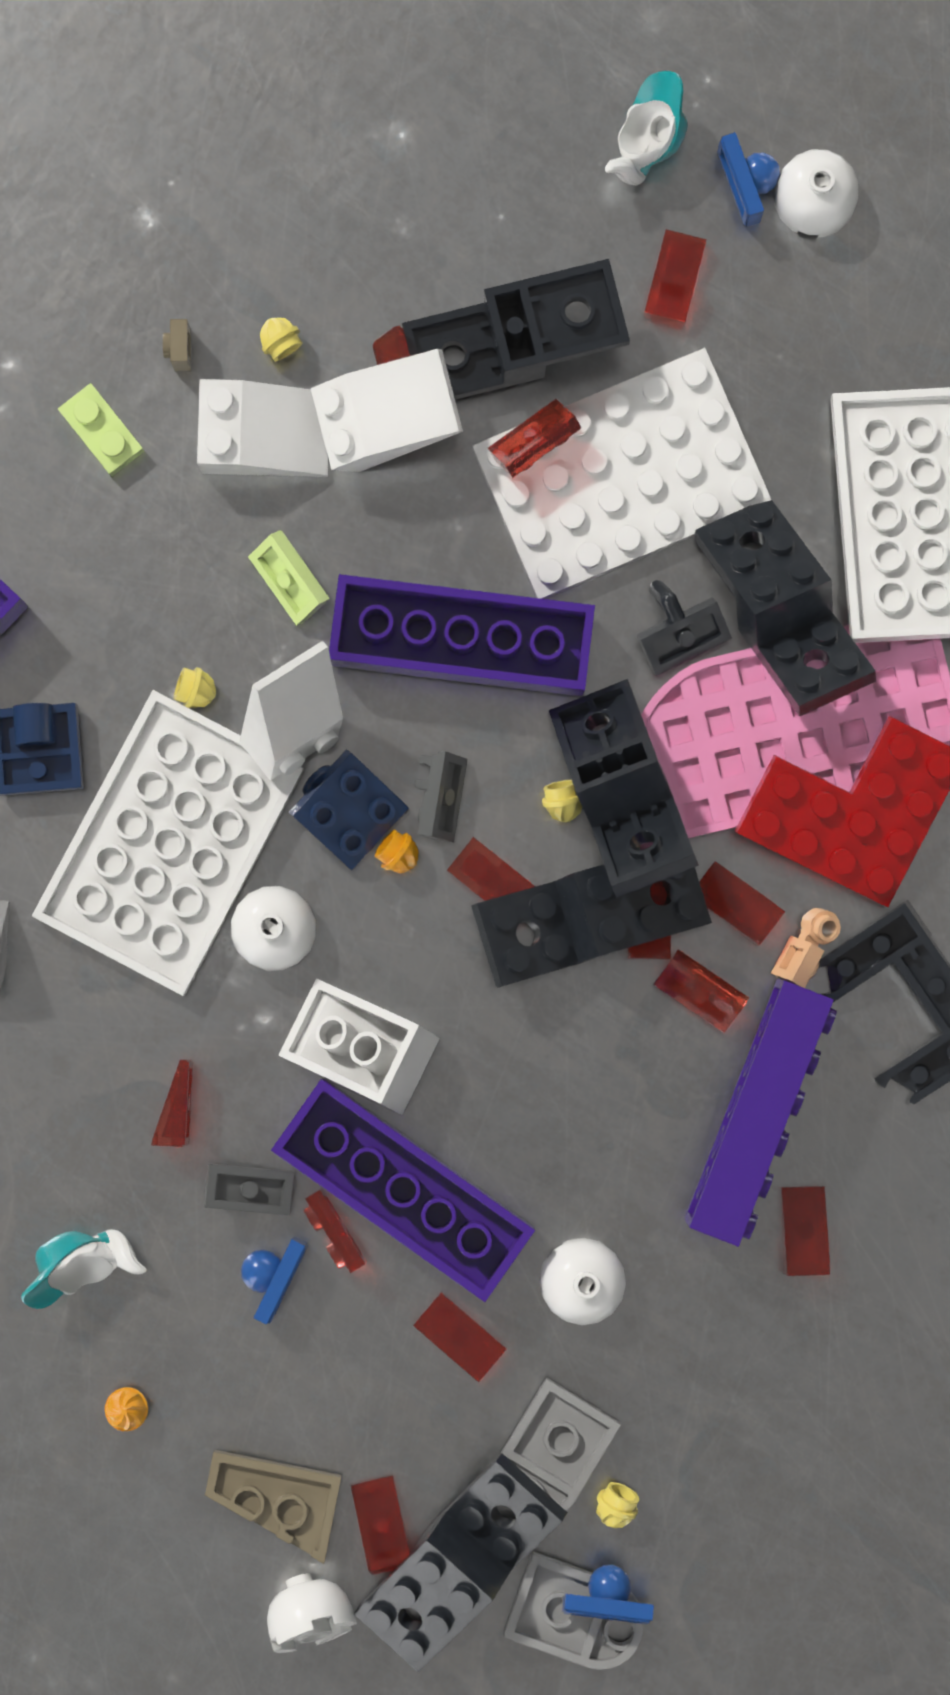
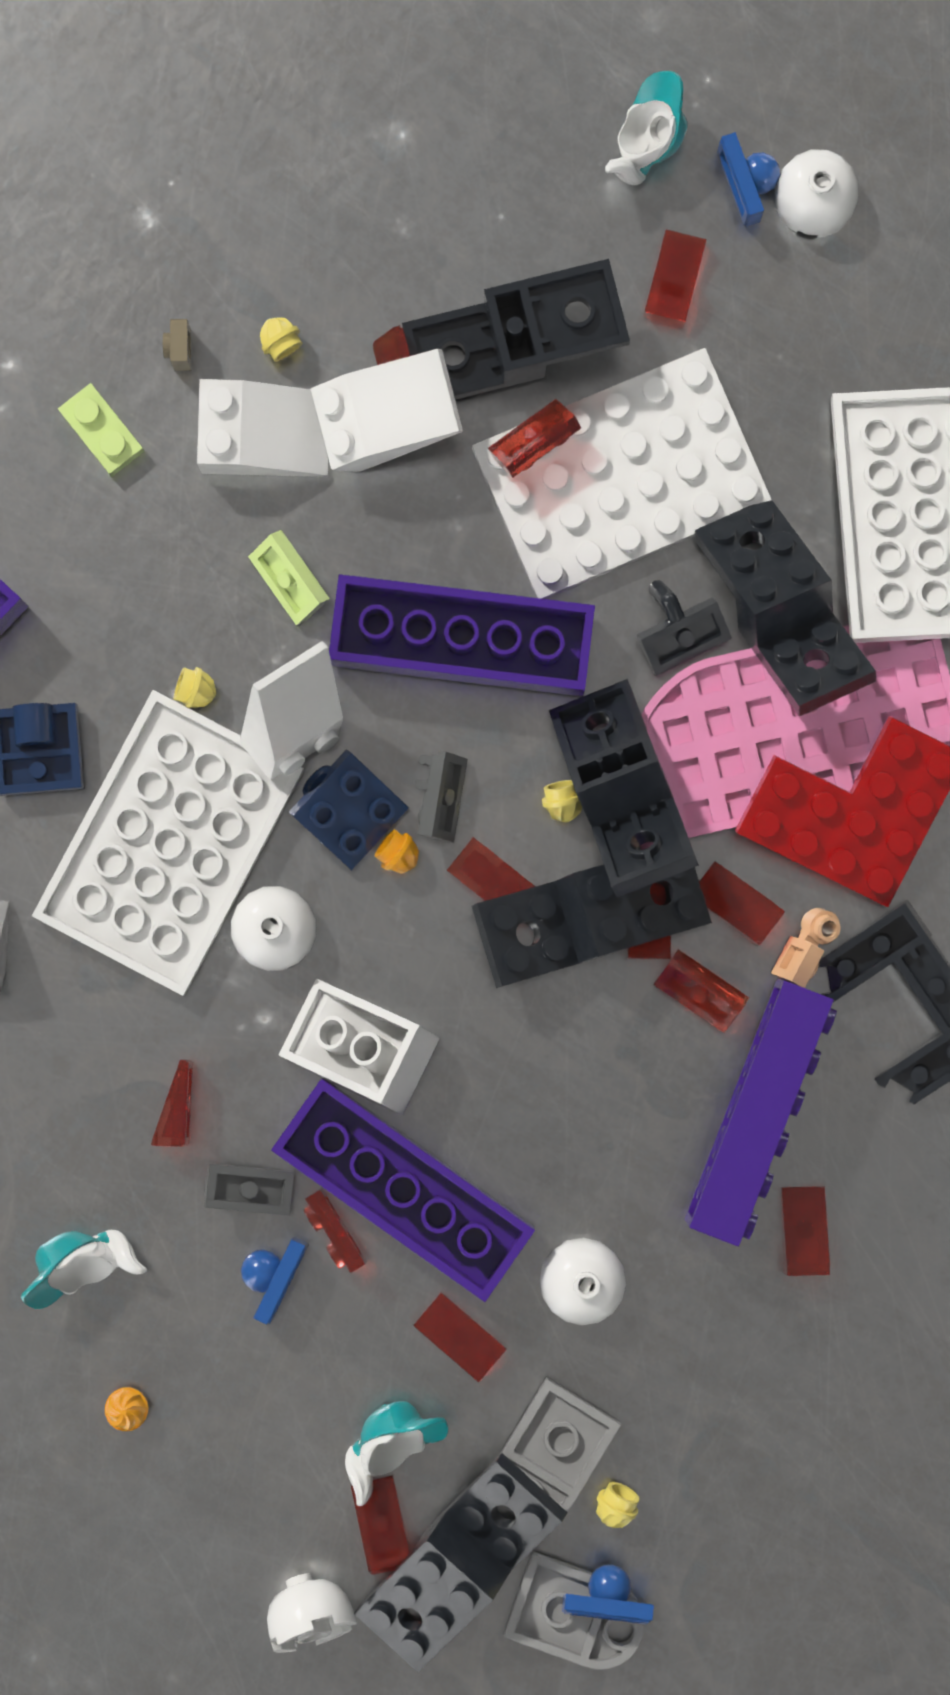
(278, 1496): dark tan wing -> none
(387, 1441): none -> hair

